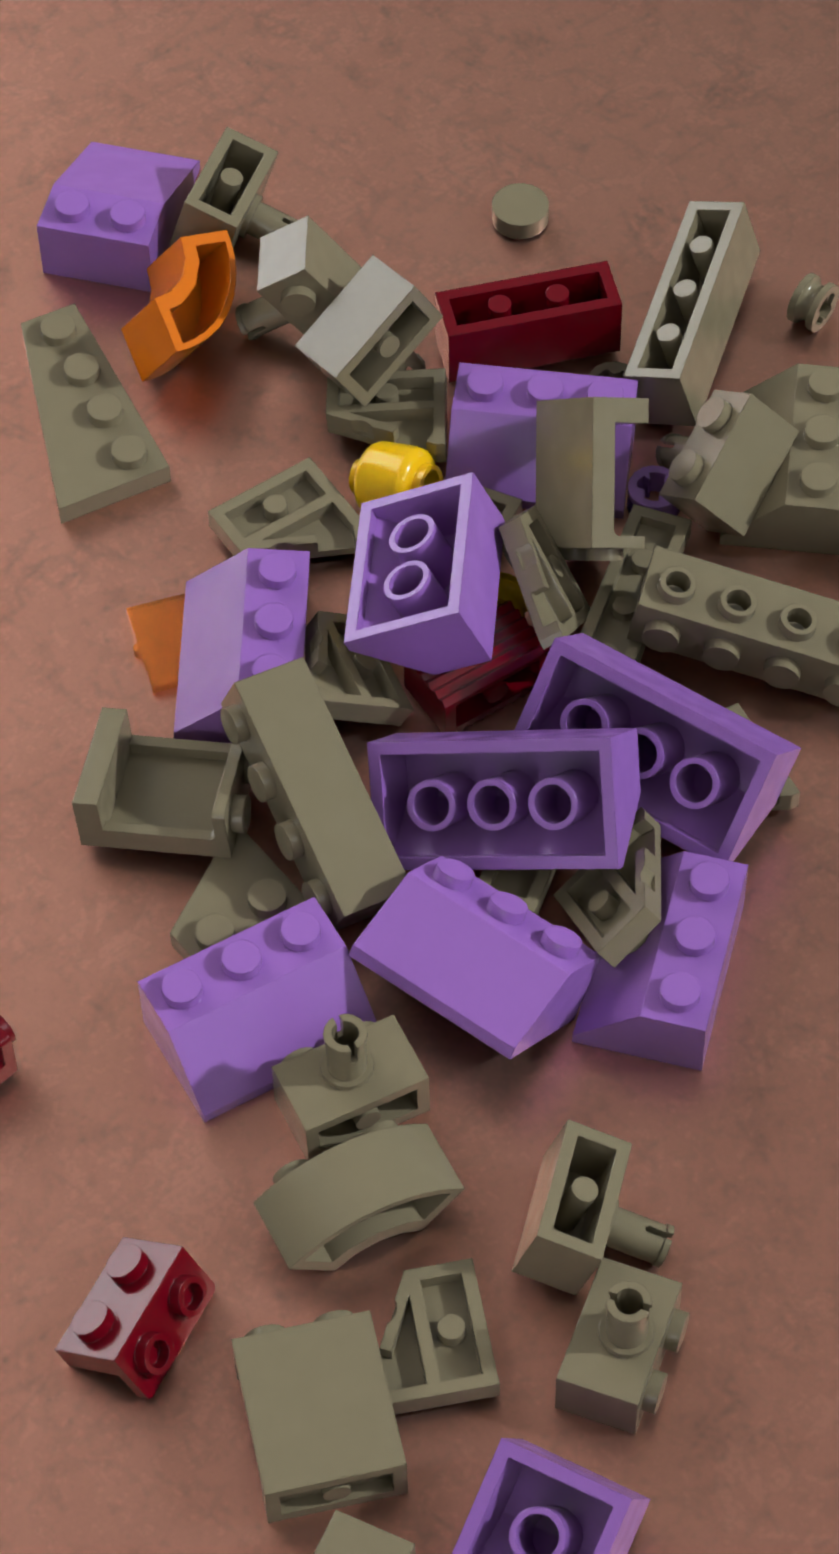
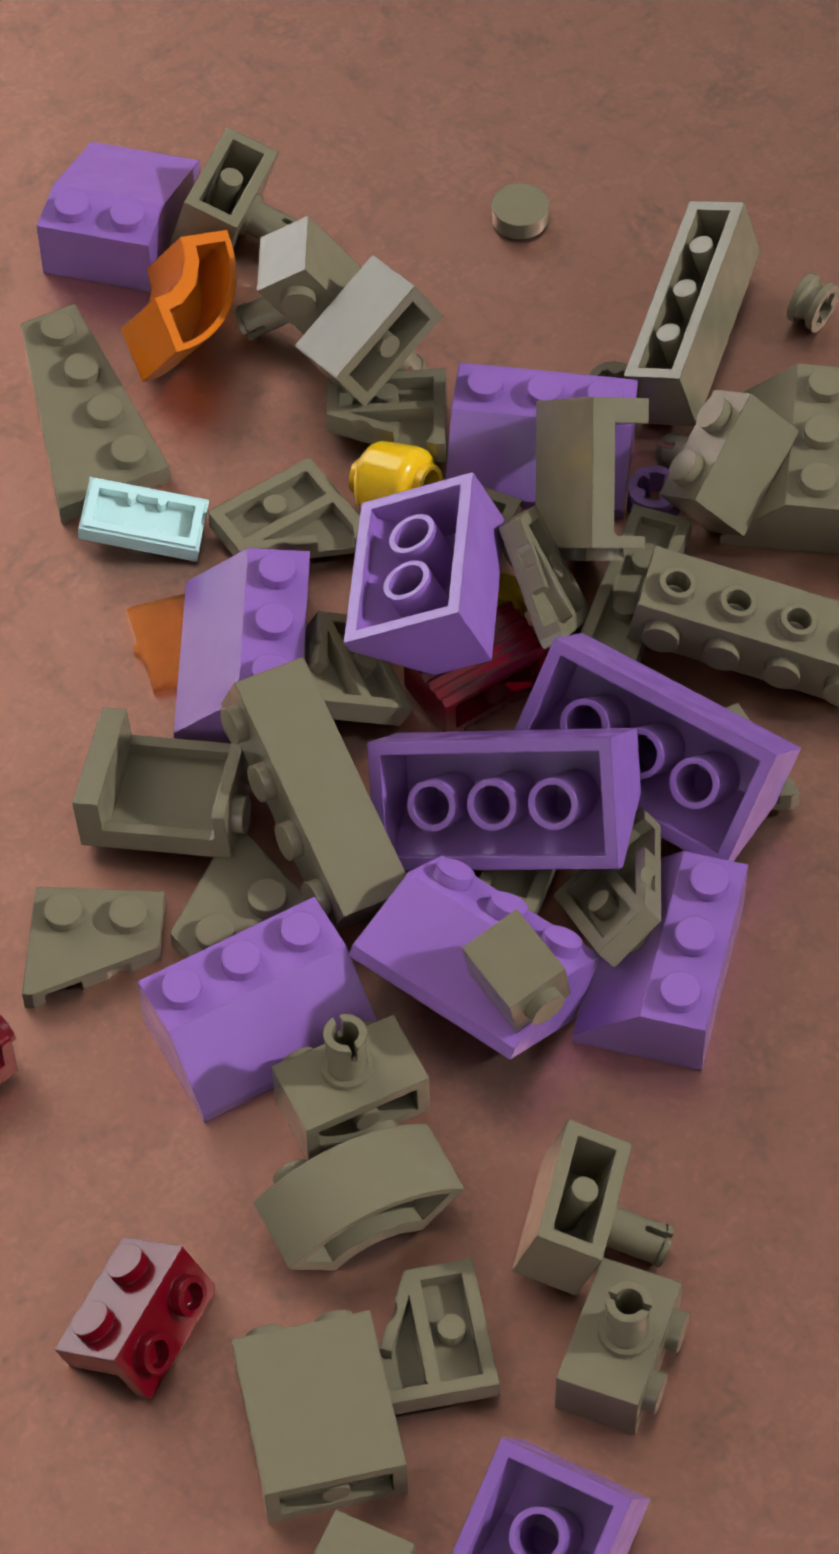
(90, 937): none -> dark tan wing
(143, 519): none -> light aqua plate
(517, 972): none -> dark tan brick
(530, 319): dark red brick -> none

